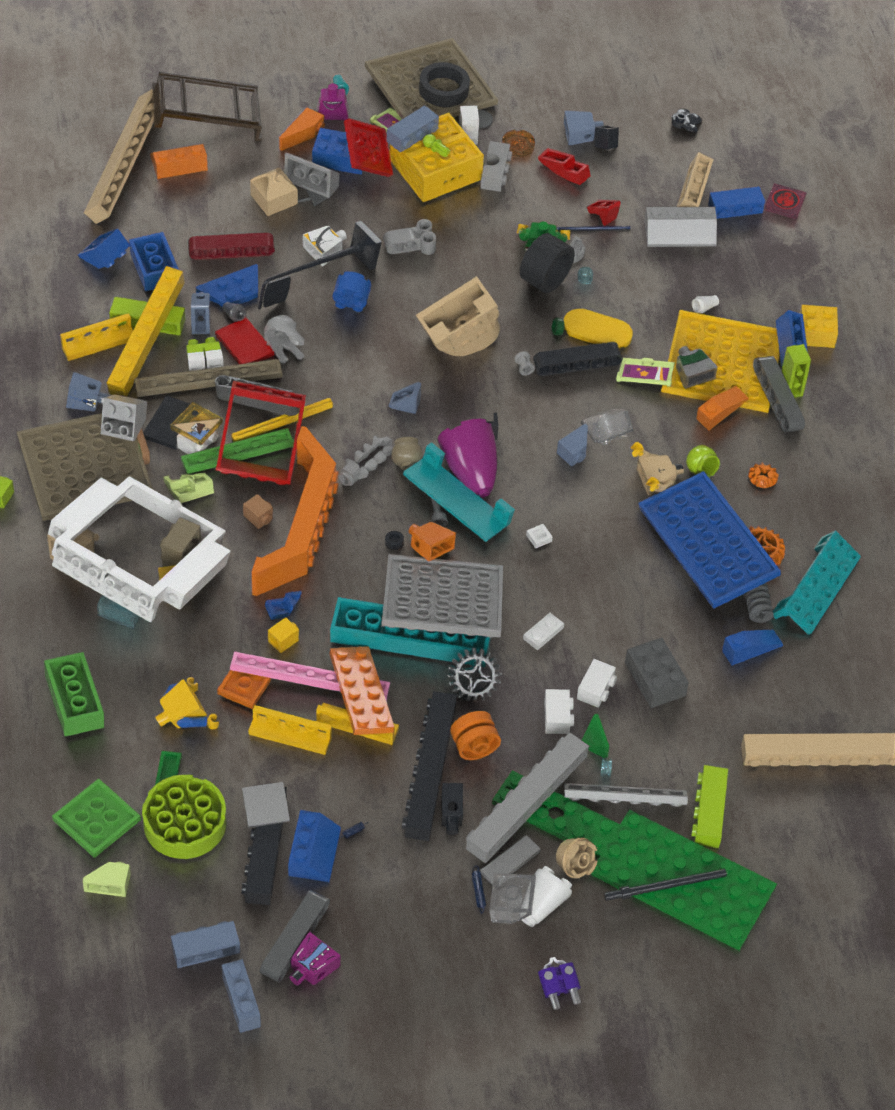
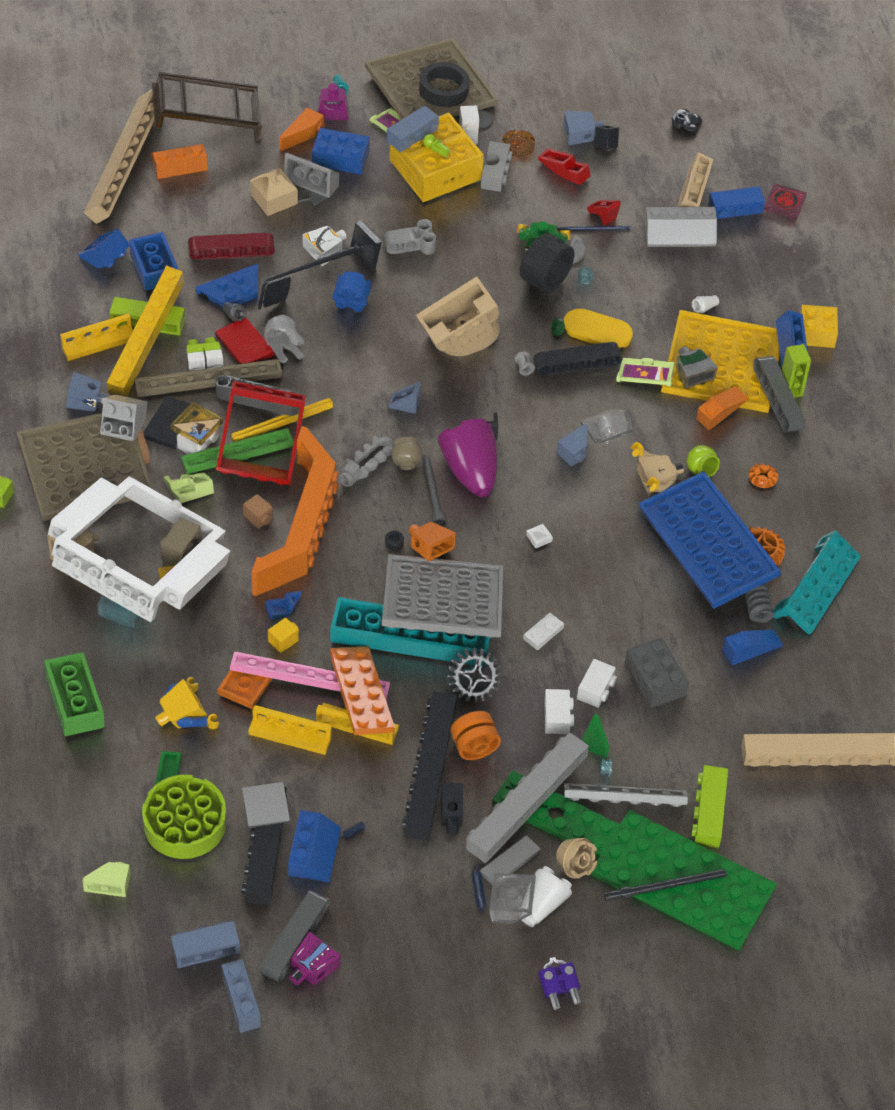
(96, 818): bright green plate -> none
(200, 307): sand blue torso -> none
(368, 147): red plate -> none
(456, 497): teal bracket -> none

